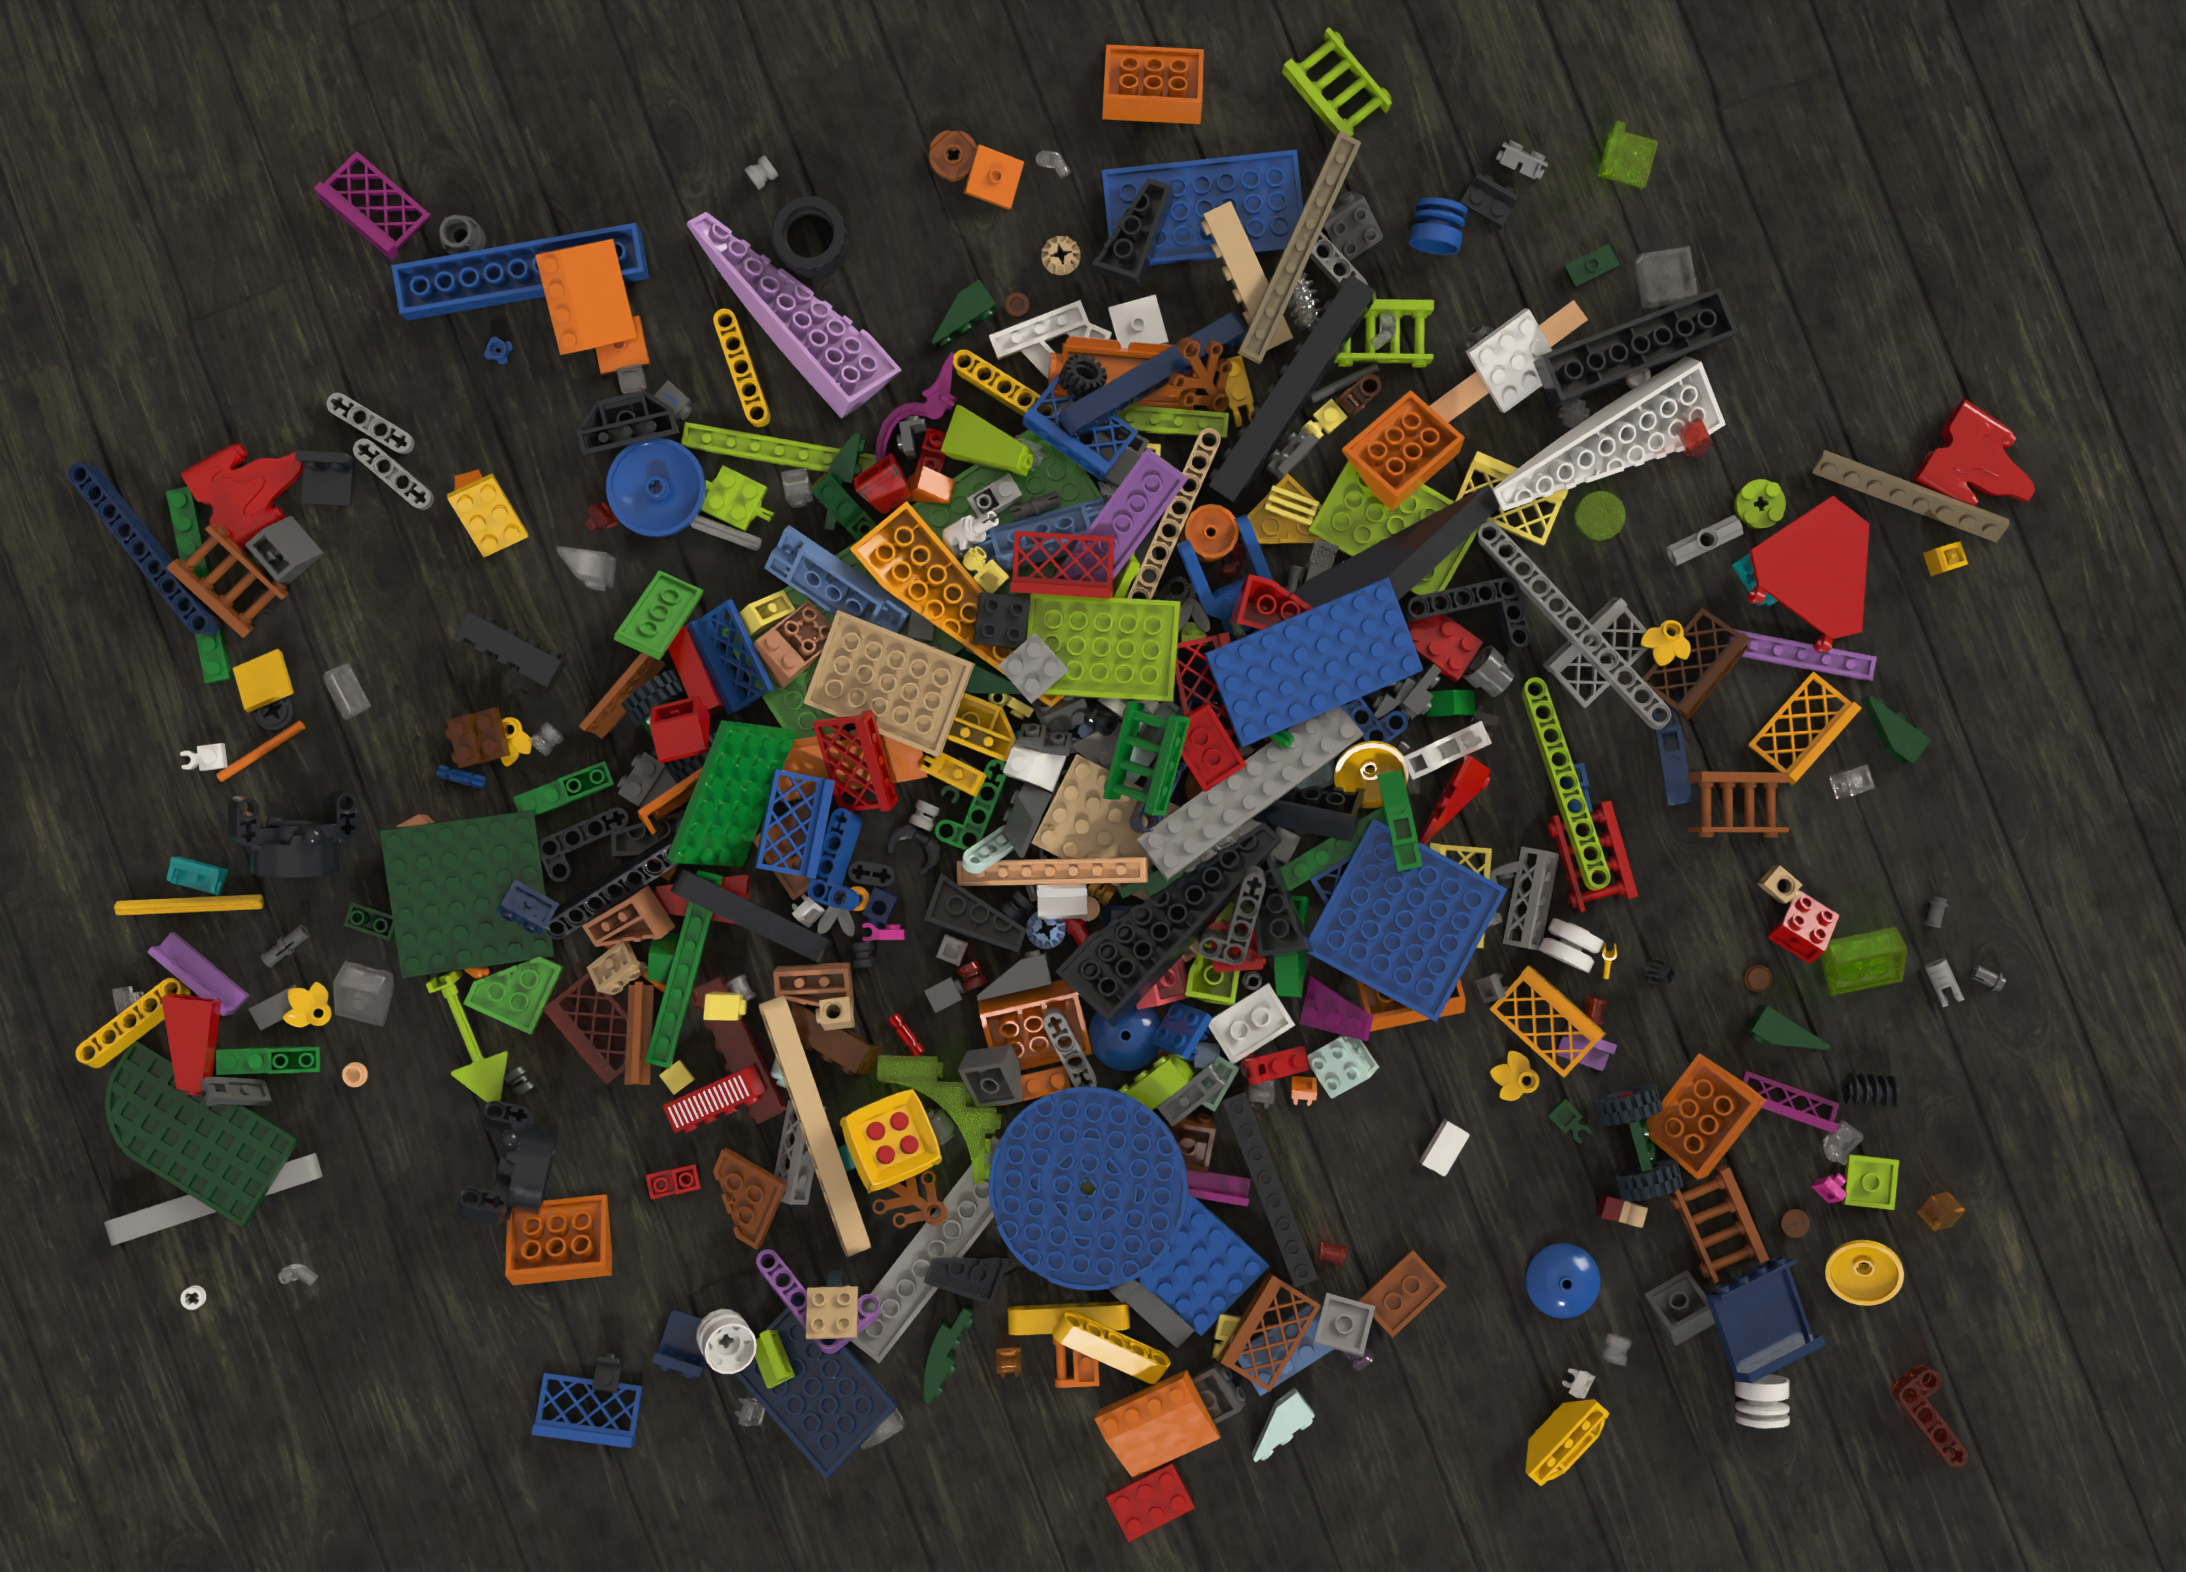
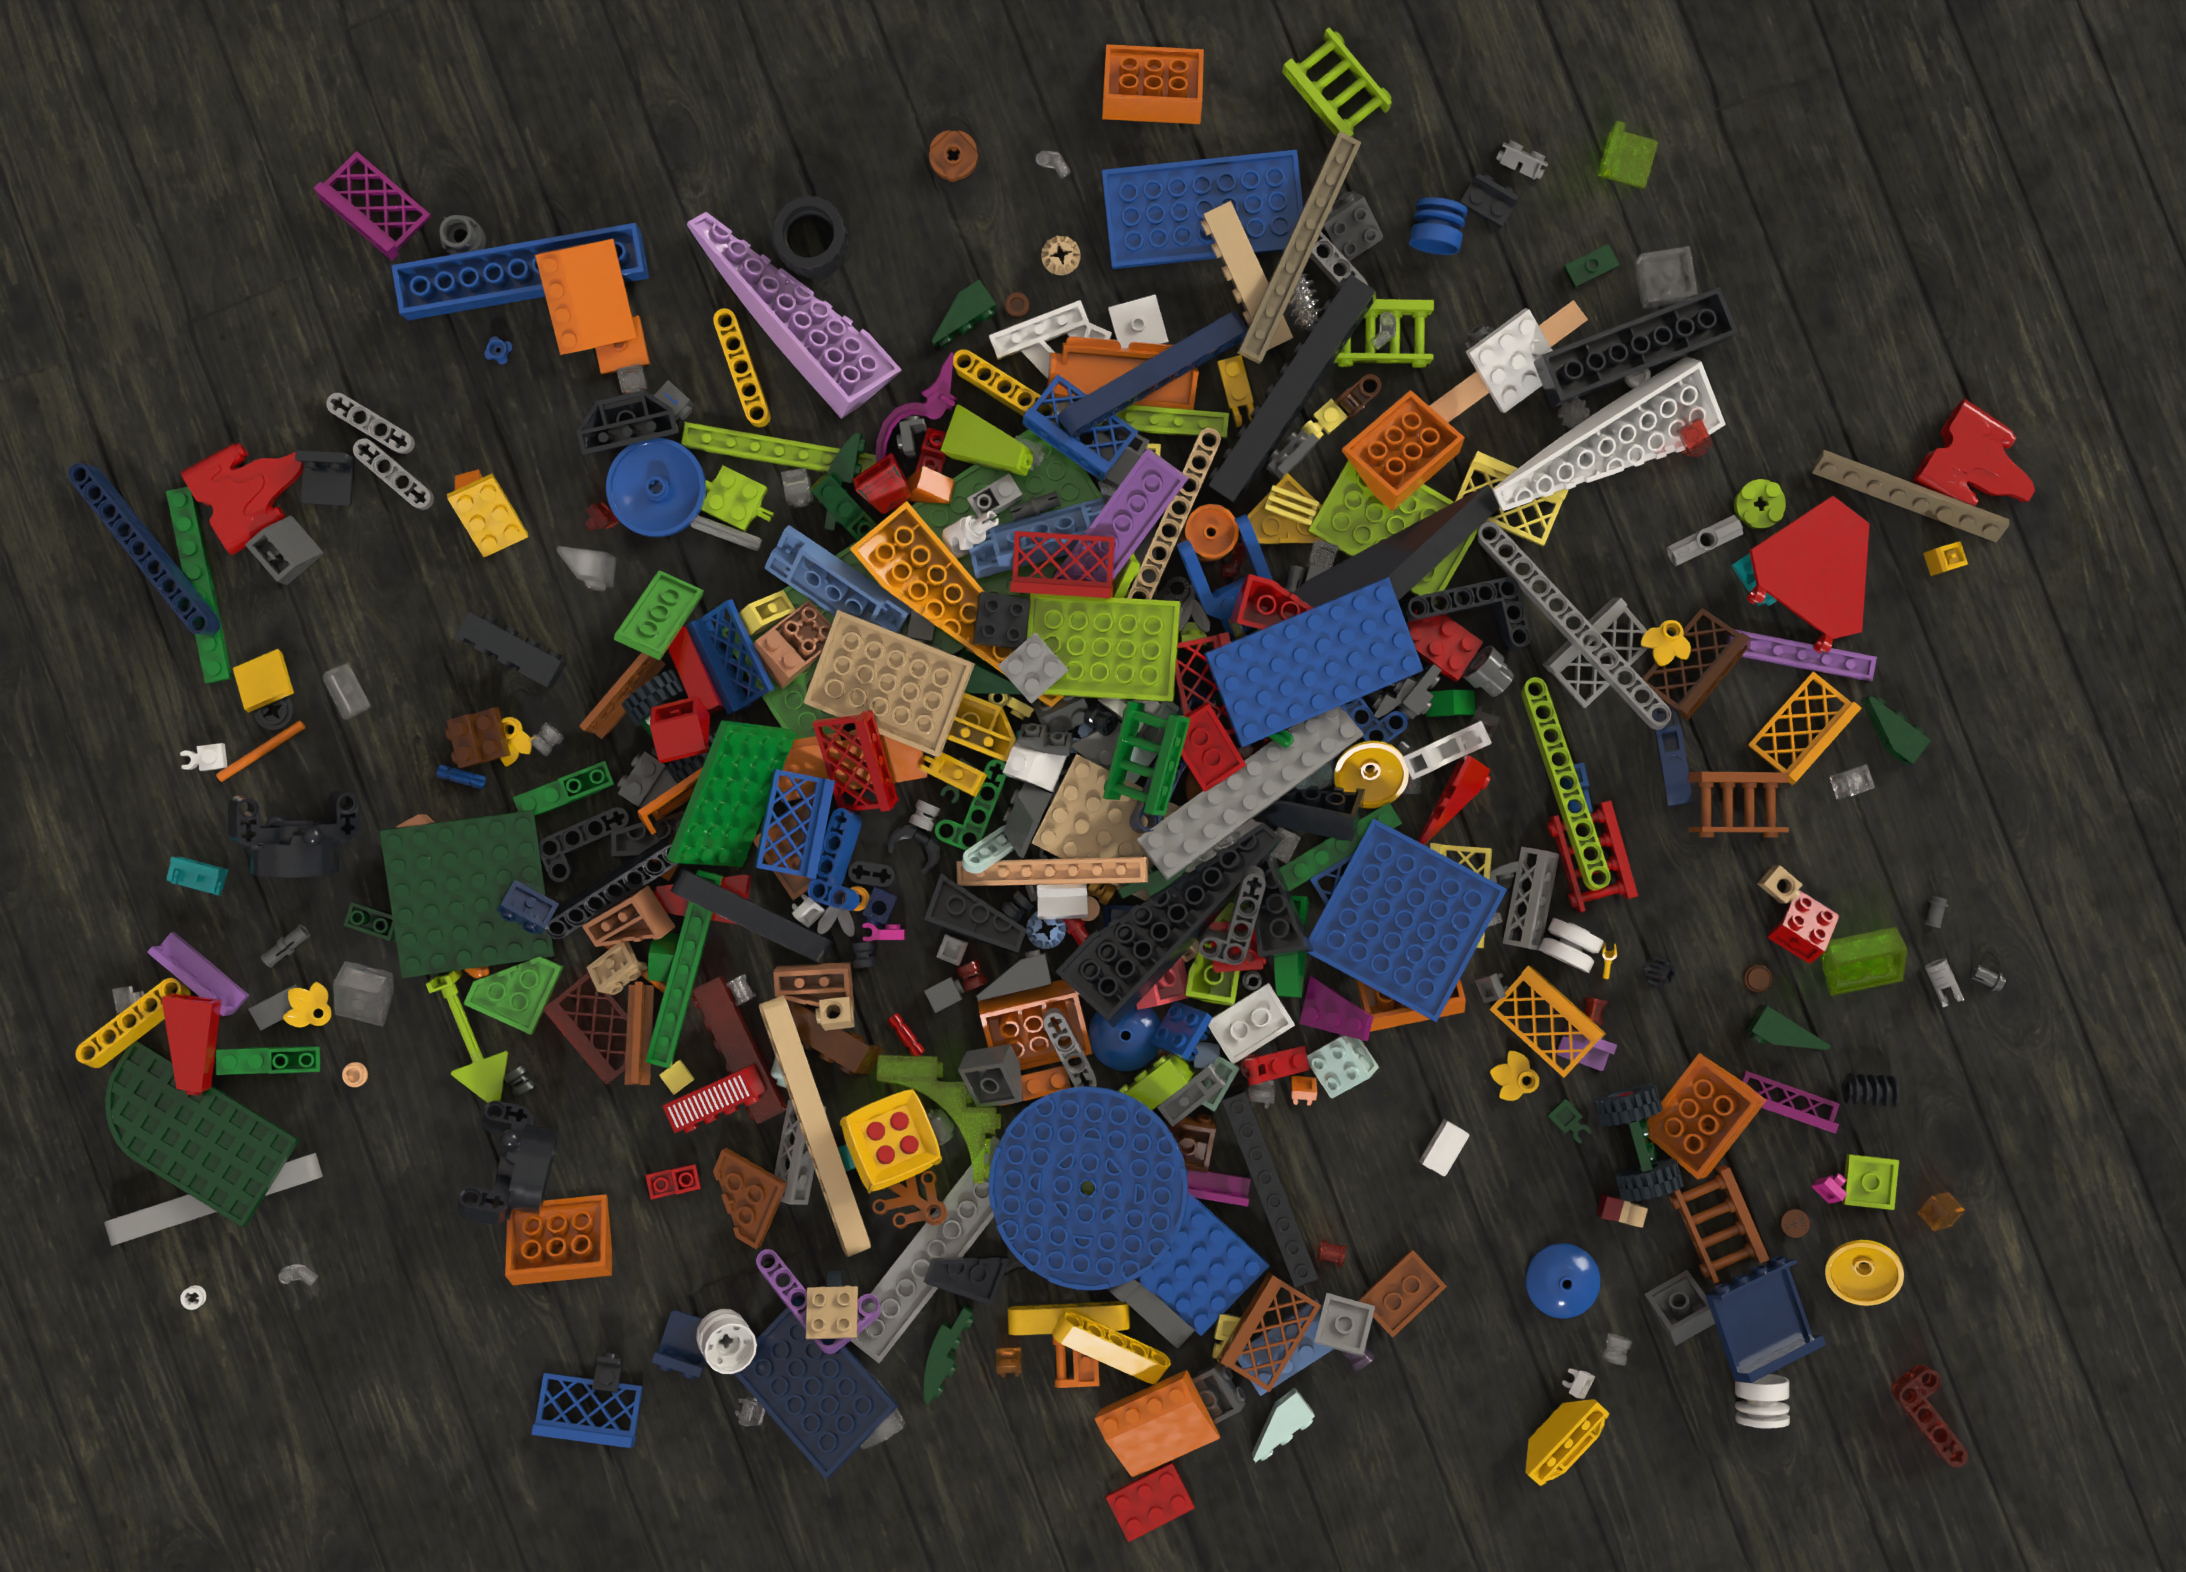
(195, 904): yellow axle -> none
(204, 587): dark orange fence -> none
(235, 1091): dark grey plate -> none
(724, 1006): light yellow slope -> none
(760, 172): light grey wheel -> none
(772, 1359): lime panel -> none
(989, 575): light yellow plate -> none
(993, 177): orange plate -> none
(1074, 367): black tyre -> none
(1134, 241): black wedge -> none
(1216, 397): dark orange plant -> none
(1343, 383): dark grey bar -> none
(1399, 820): green slope -> none
(1600, 515): clear neon green tile -> none
(1839, 1145): clear bracket -> none

